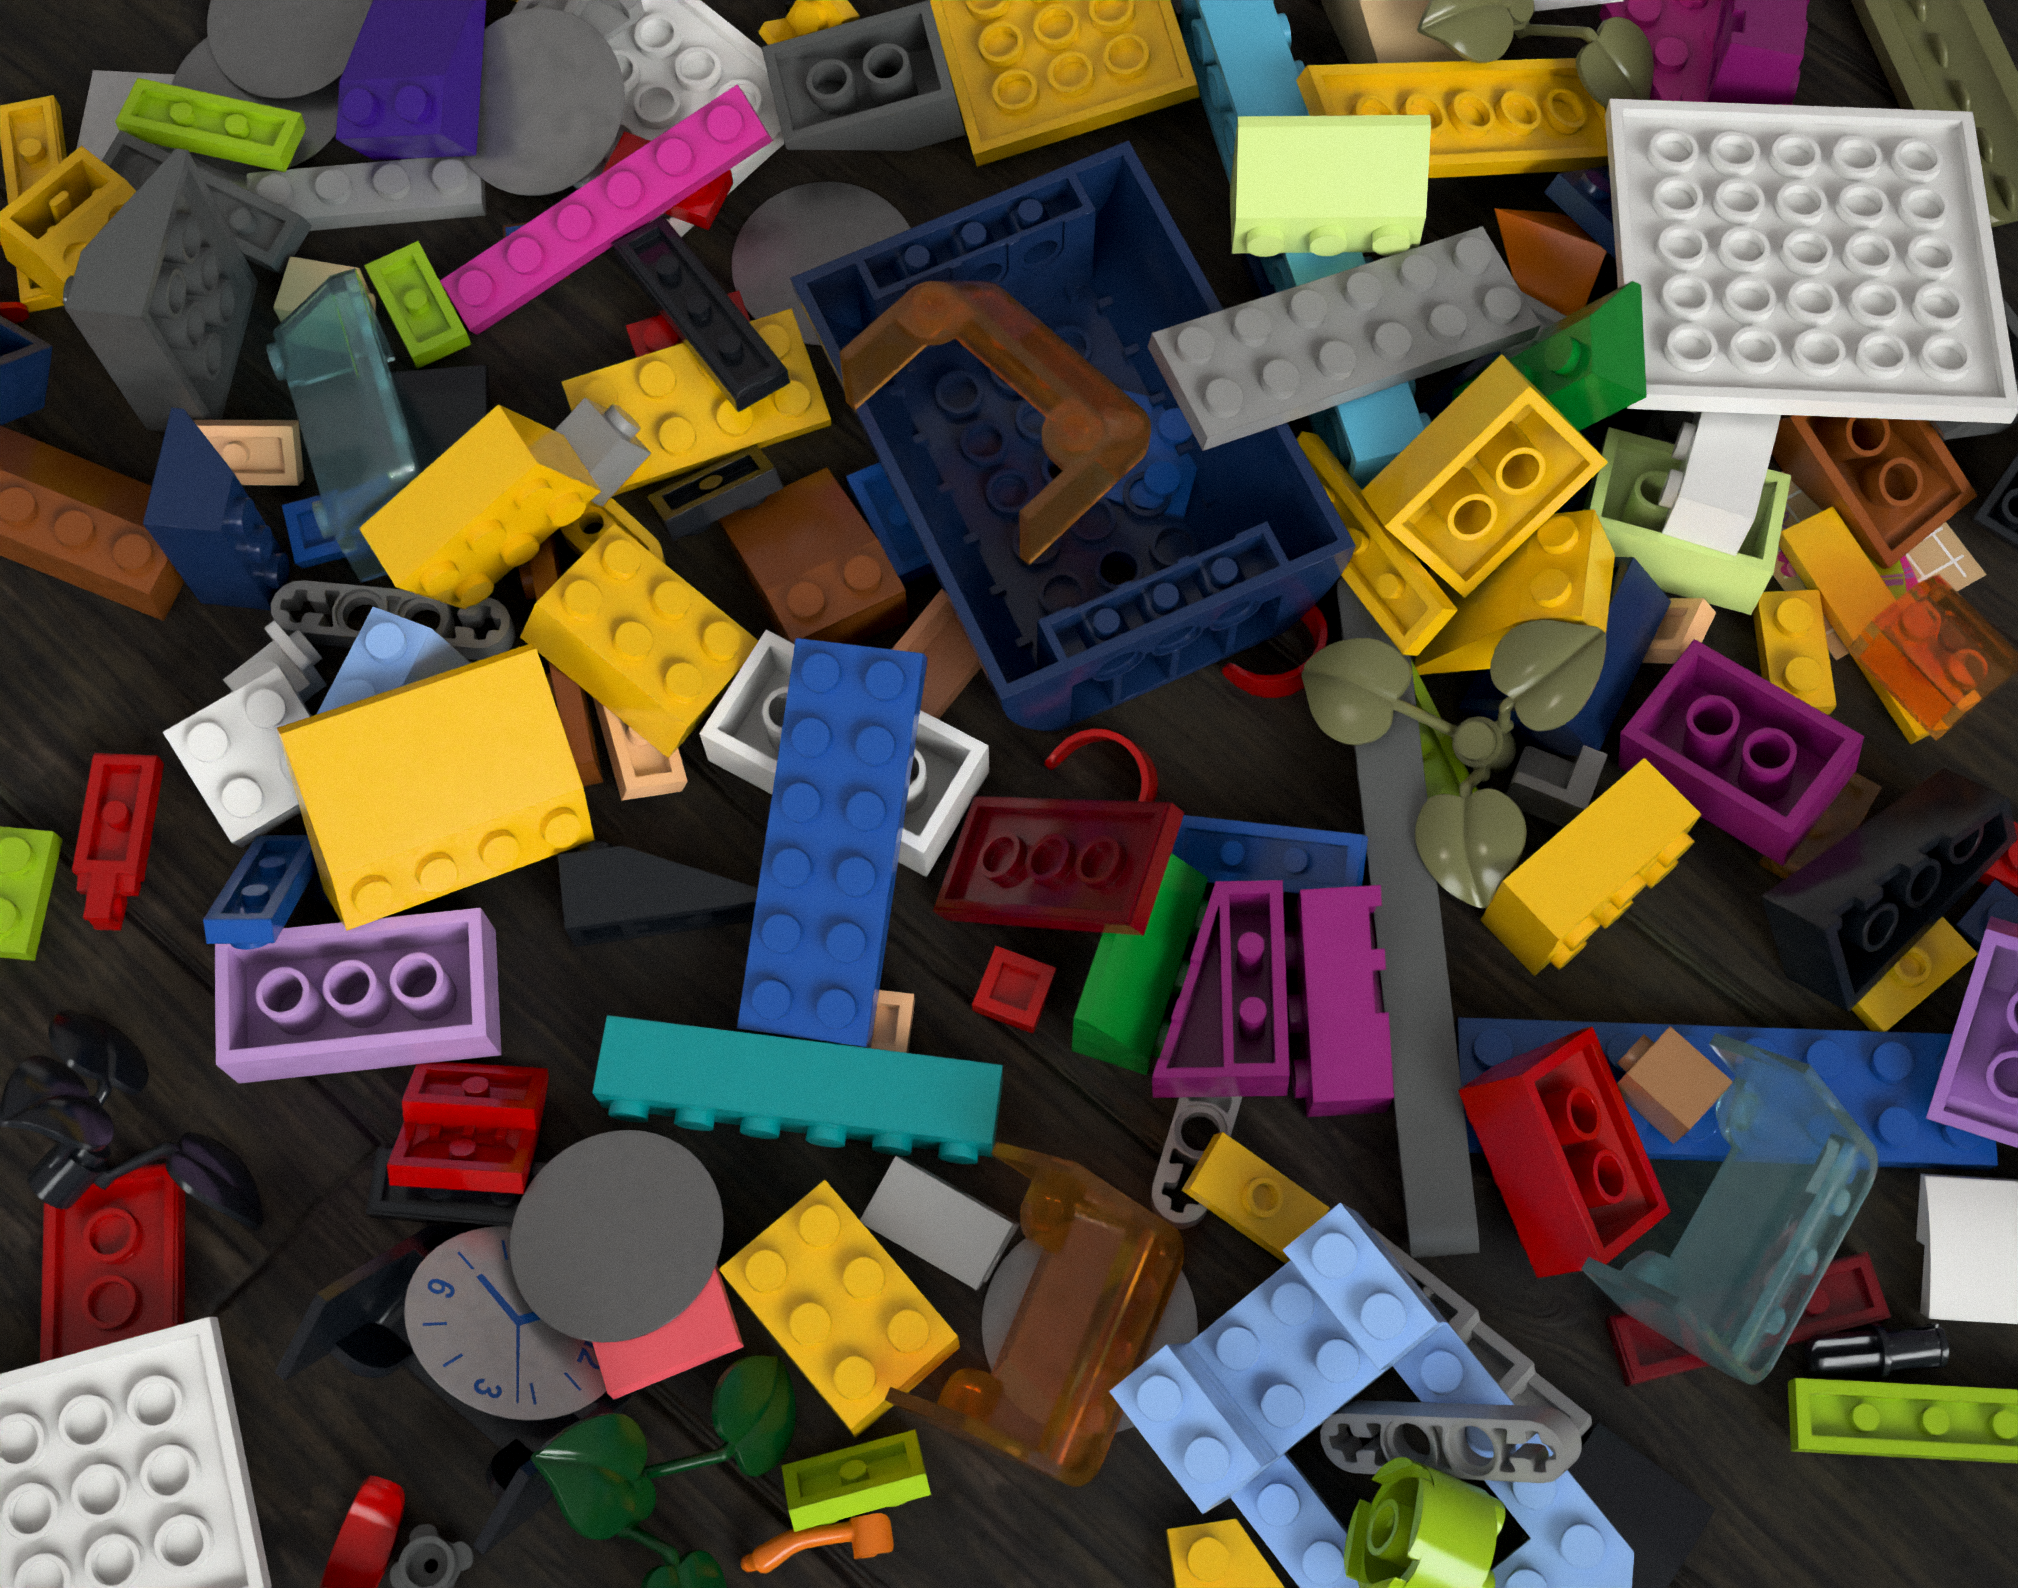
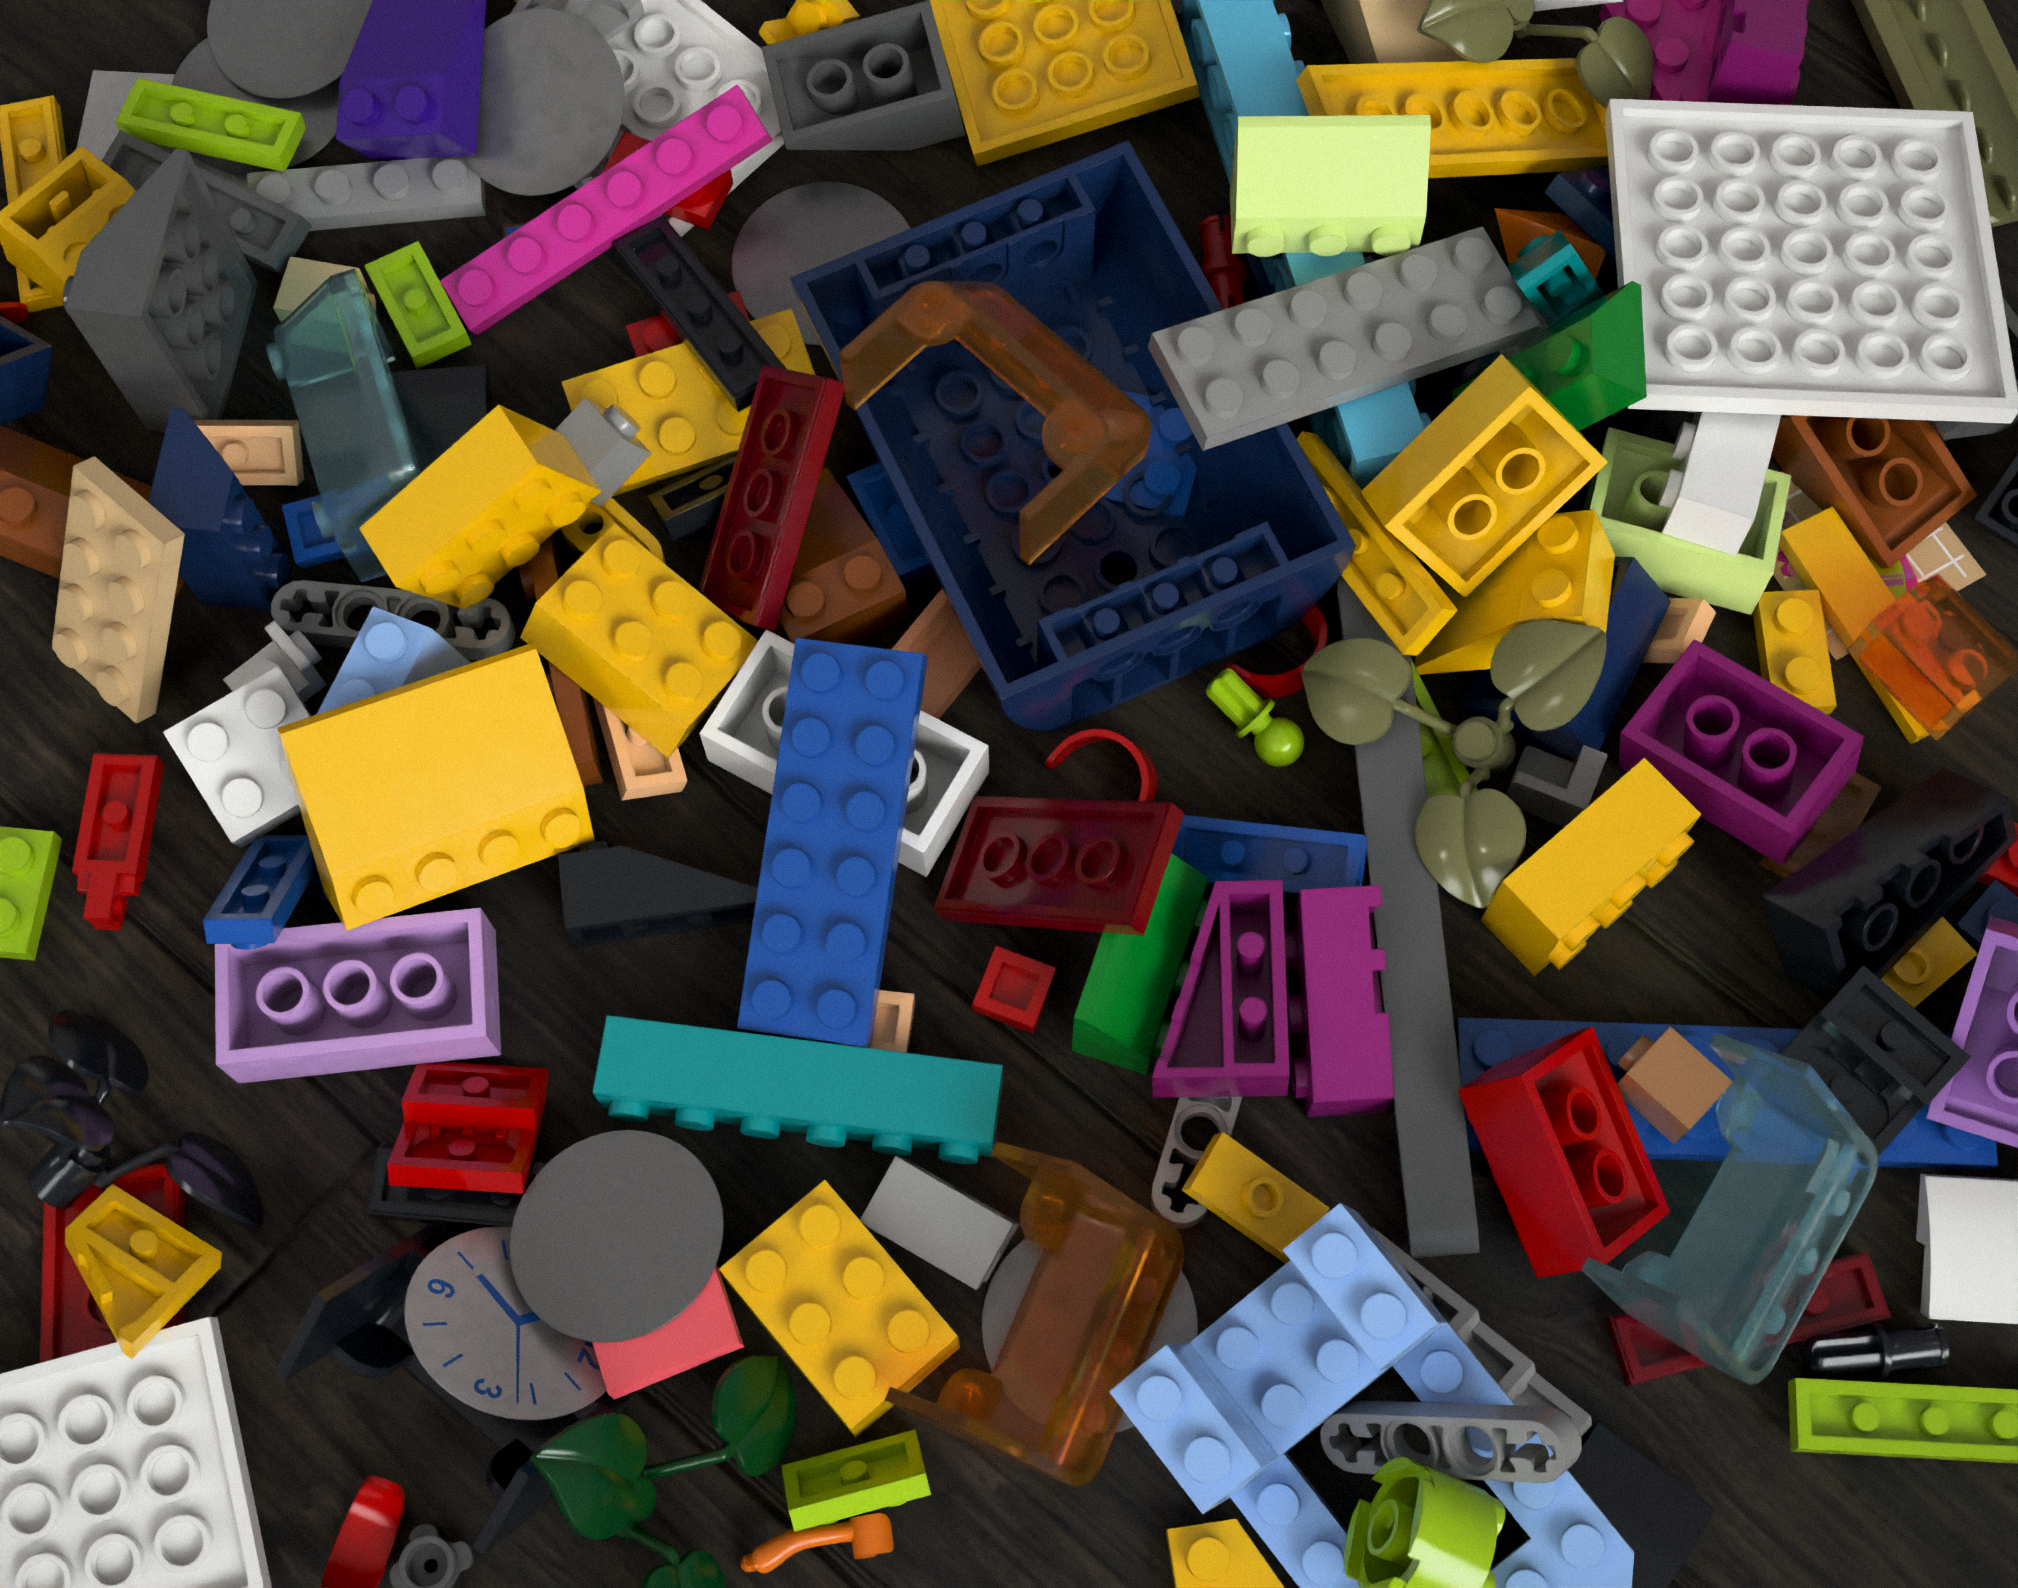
(116, 589): none -> tan plate
(137, 1265): none -> yellow wing
(770, 494): none -> dark red tile
(1221, 267): none -> red pin
(1276, 739): none -> lime axle
(1554, 277): none -> teal slope
(1877, 1056): none -> black slope

